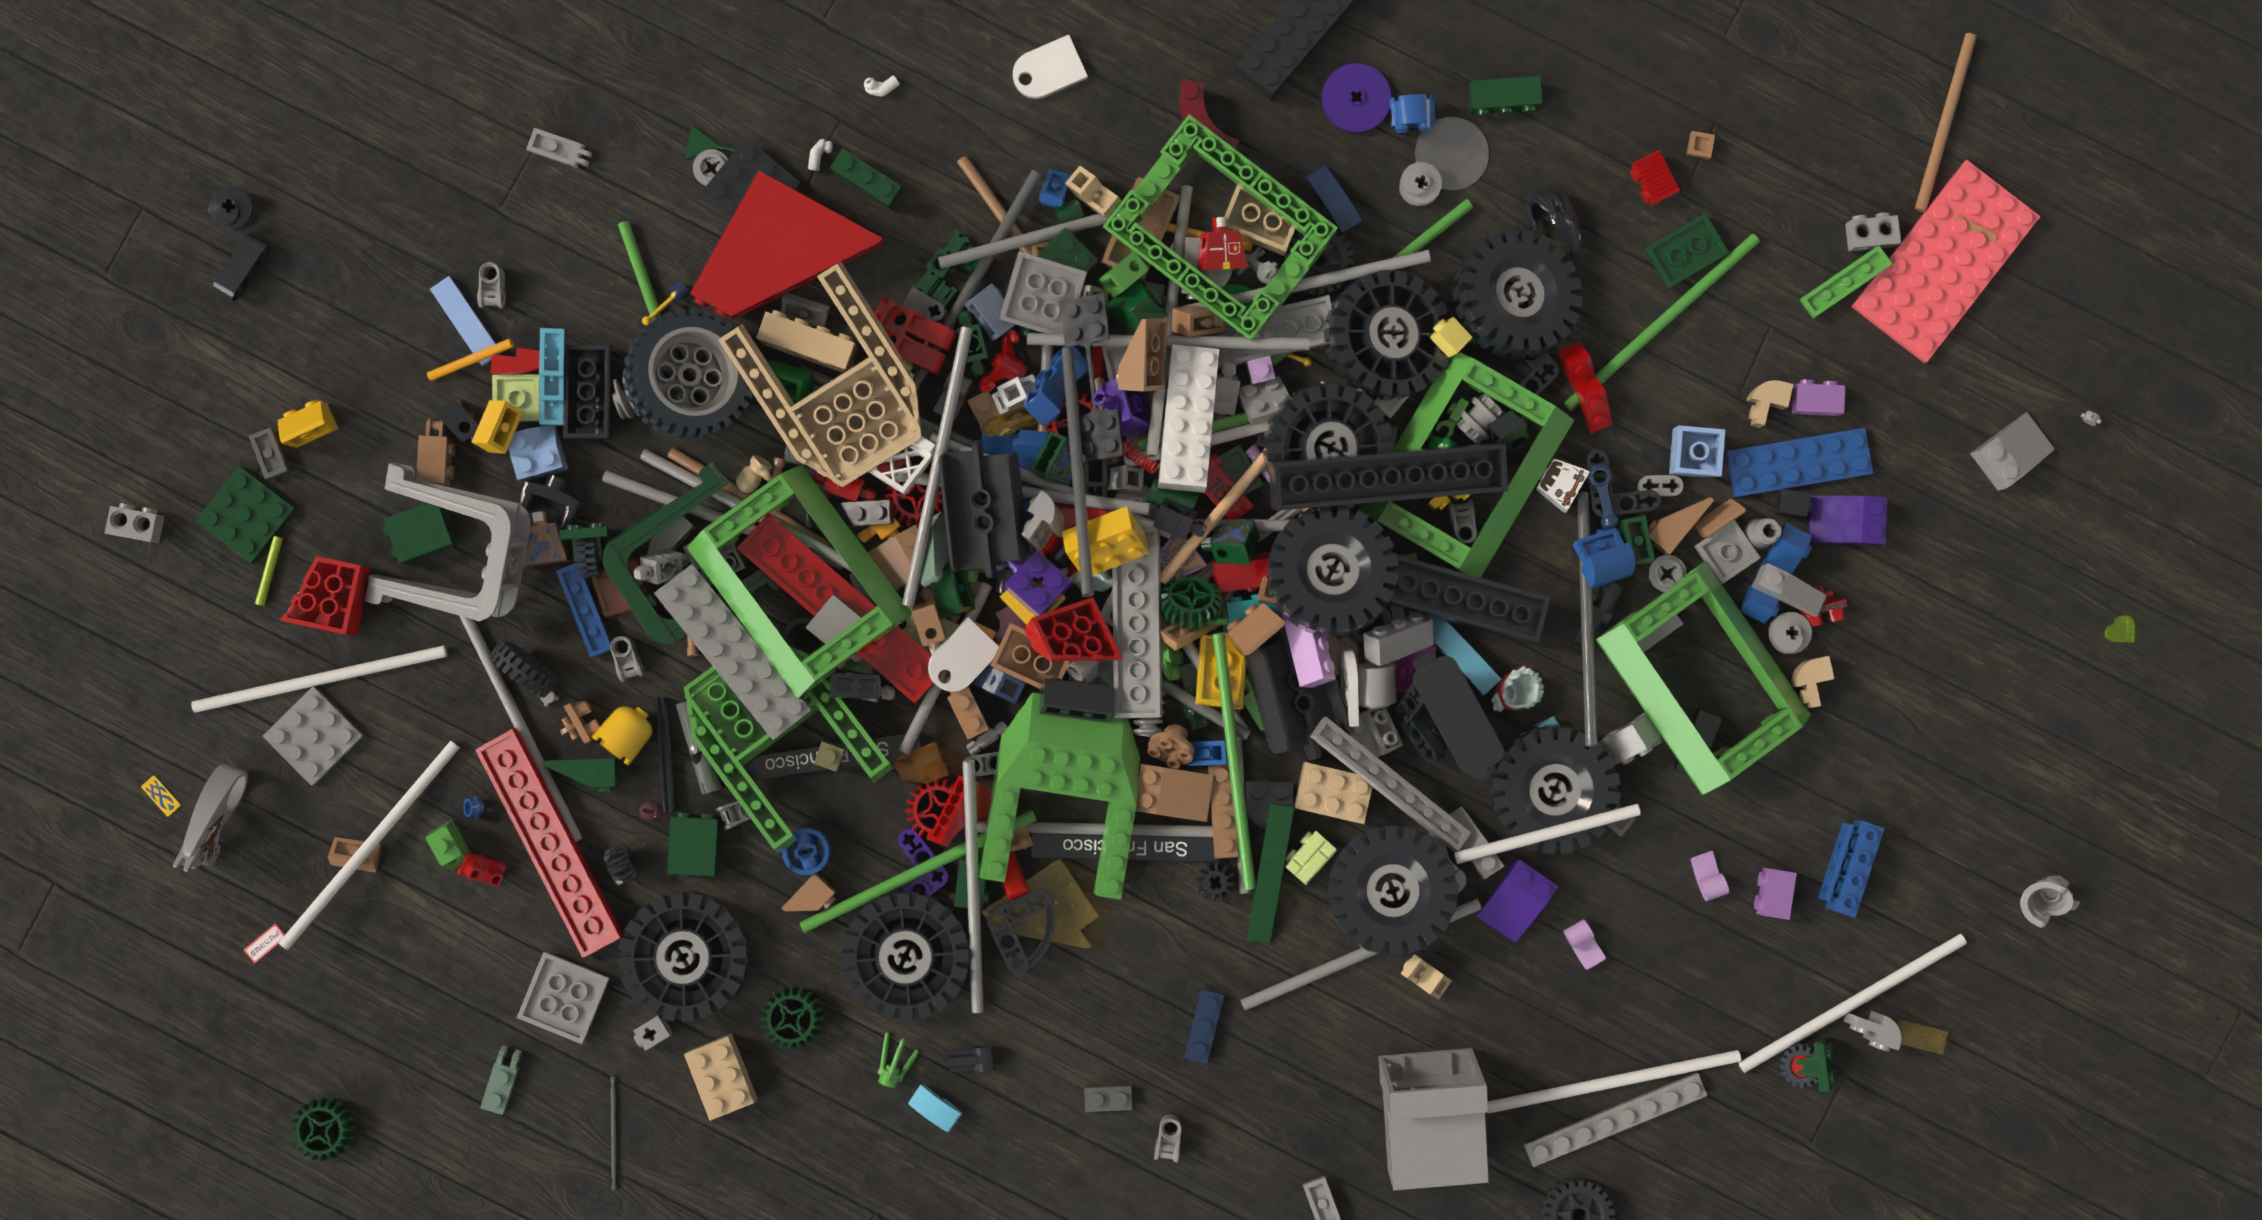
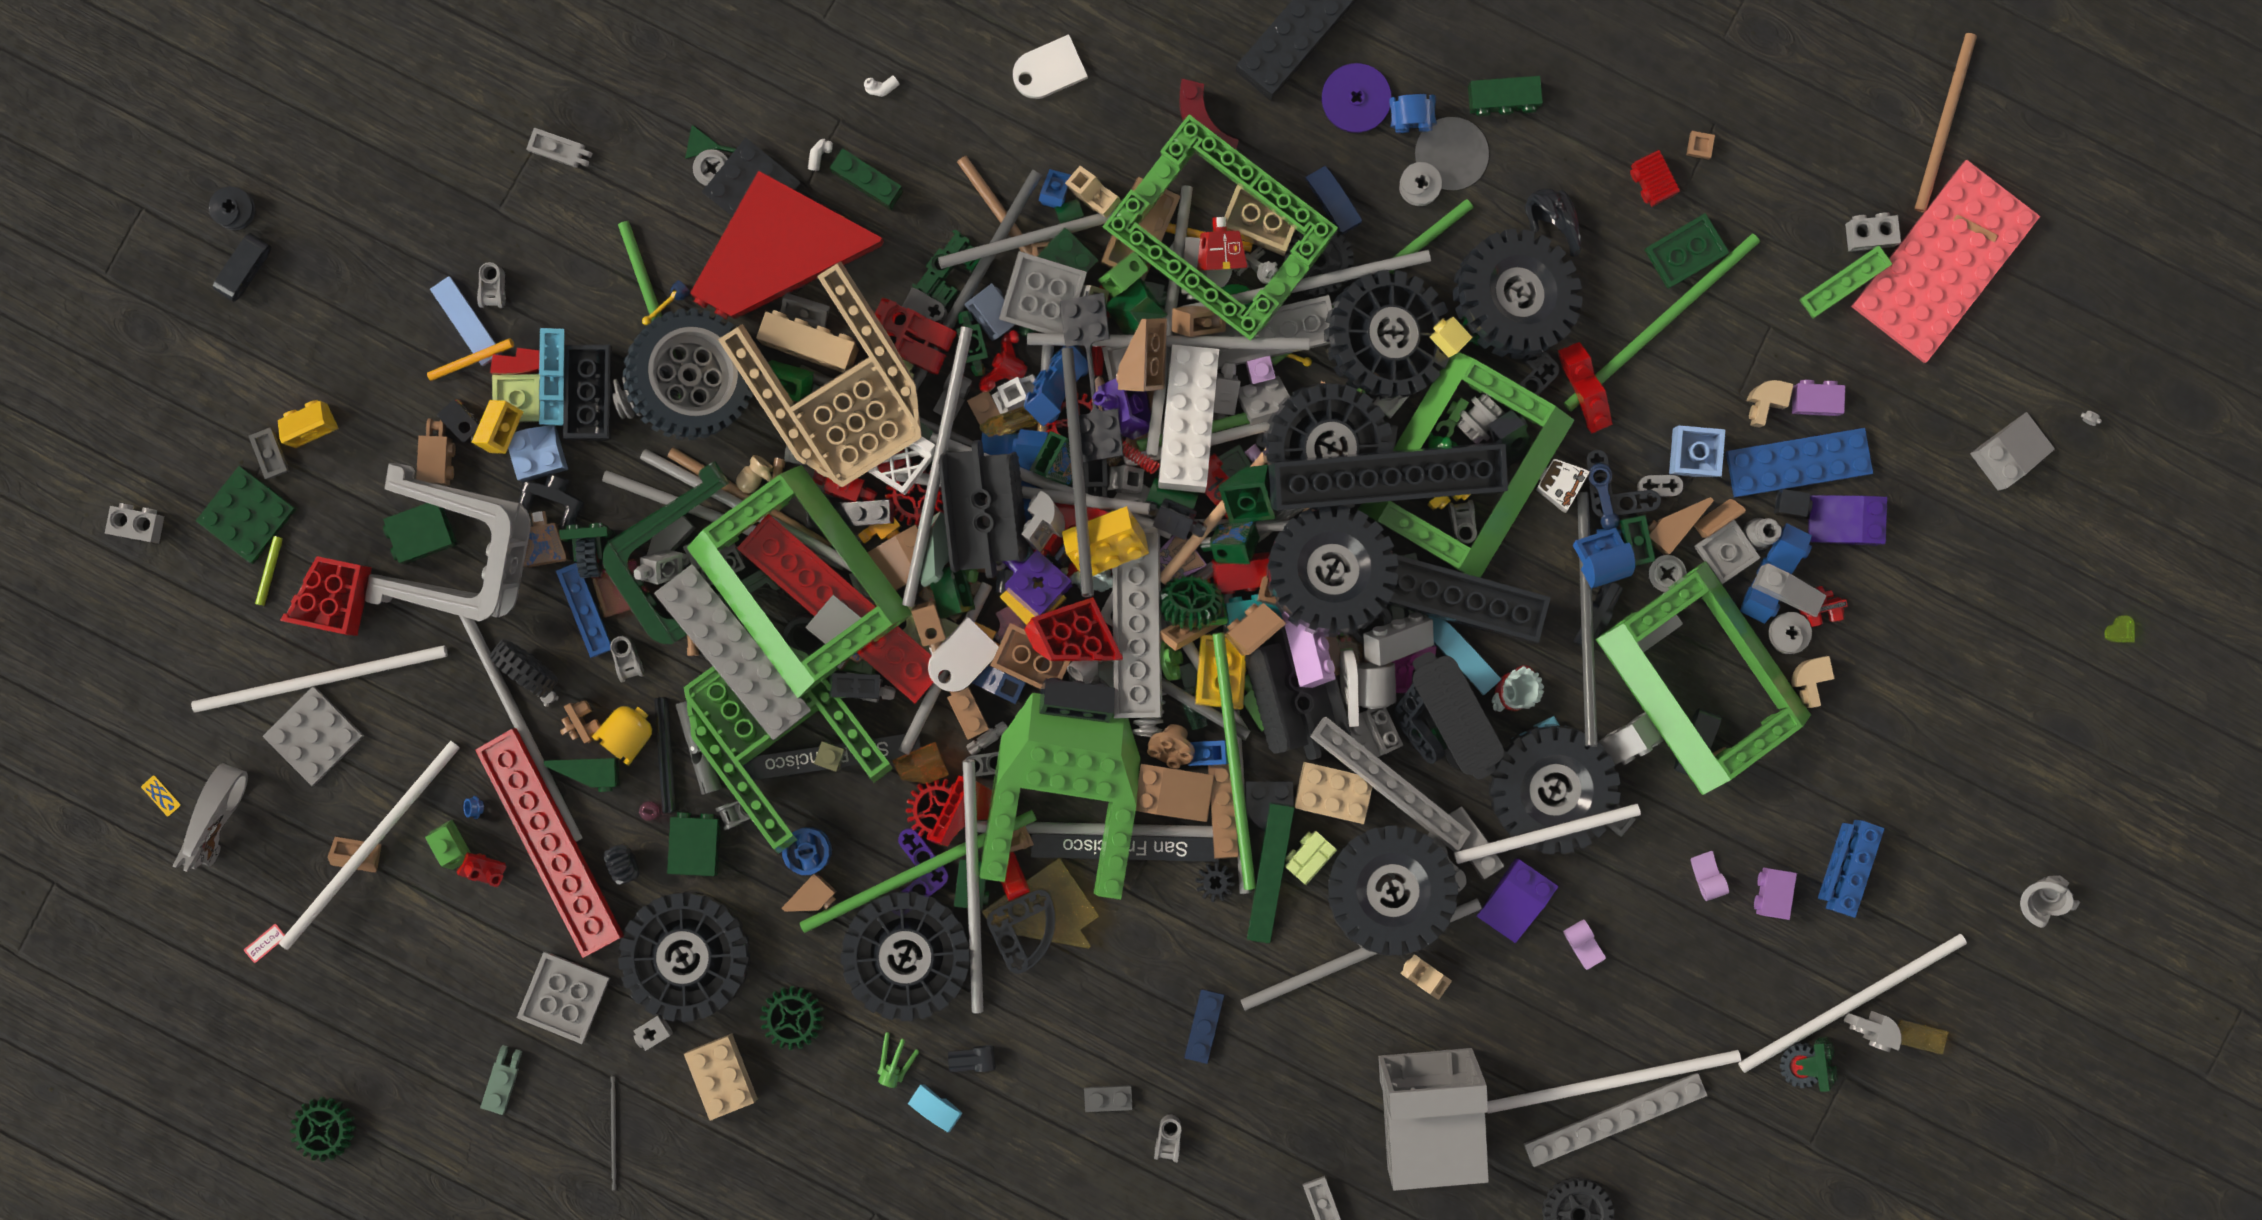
(1248, 495): none -> dark green slope

